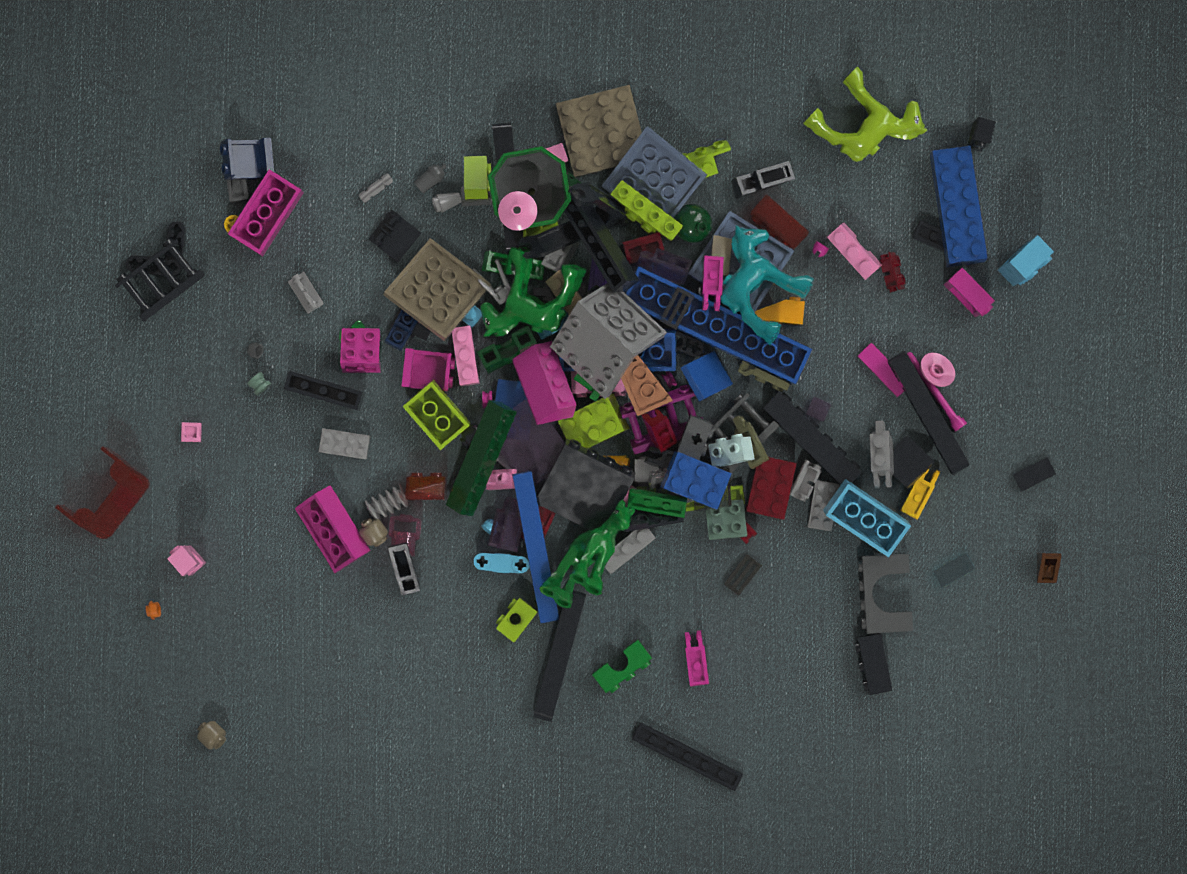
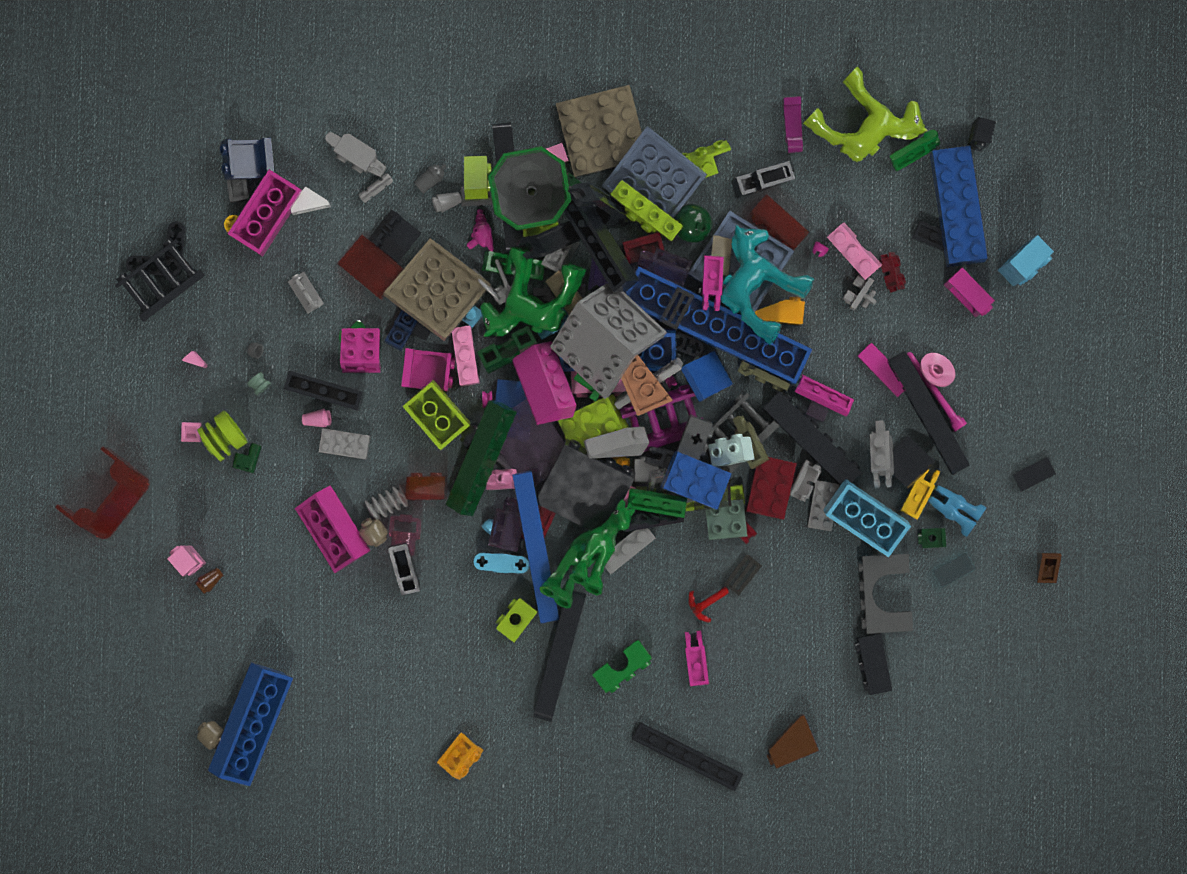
(153, 610): orange plate -> none
(195, 359): none -> bright pink slope
(209, 580): none -> reddish brown cone
(222, 436): none -> lime wheel
(247, 461): none -> dark green piece
(250, 724): none -> blue brick
(308, 202): none -> white slope
(317, 418): none -> bright pink cone
(357, 153): none -> light grey hinge
(370, 266): none -> clear red slope
(460, 756): none -> light orange bracket
(481, 233): none -> dark pink piece
(524, 218): bright pink dish -> none
(618, 443): none -> light grey slope
(660, 430): dark red hinge -> none
(661, 374): none -> light grey tile
(699, 607): none -> red piece
(792, 743): none -> reddish brown slope
(793, 124): none -> magenta leg
(824, 395): none -> dark pink tile
(864, 285): none -> light grey hips
(915, 150): none -> green hinge
(940, 538): none -> dark green brick
(950, 507): none -> dark azure piece

